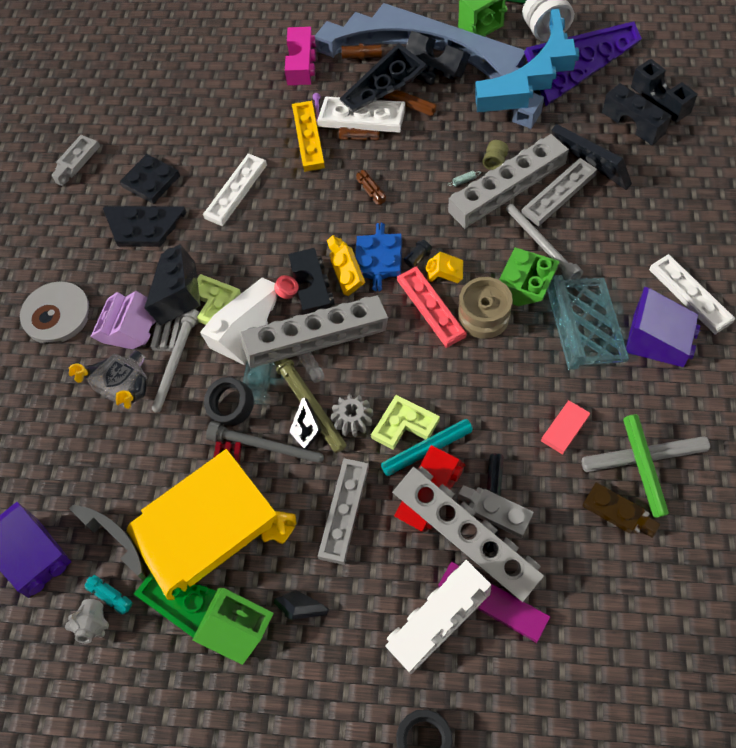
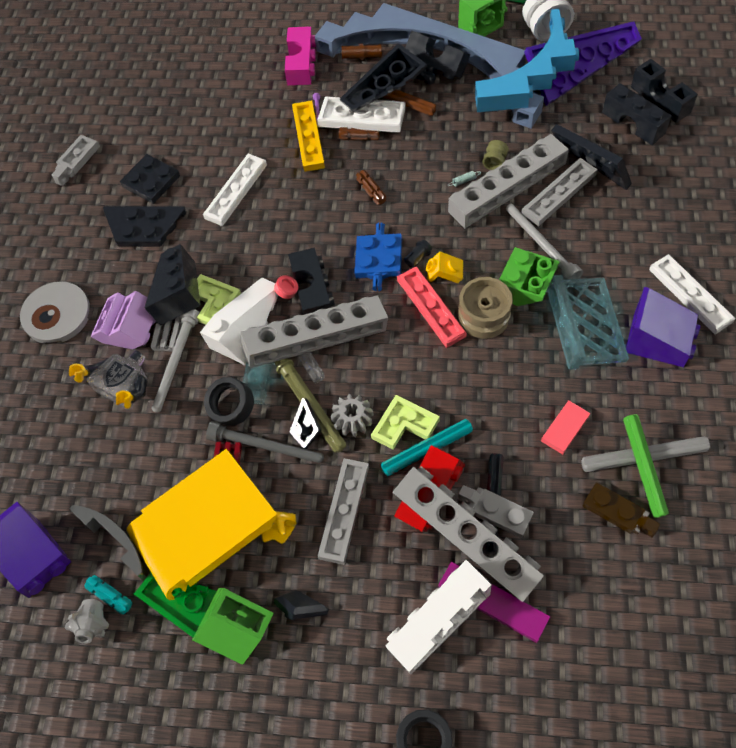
(345, 265): yellow hinge -> none

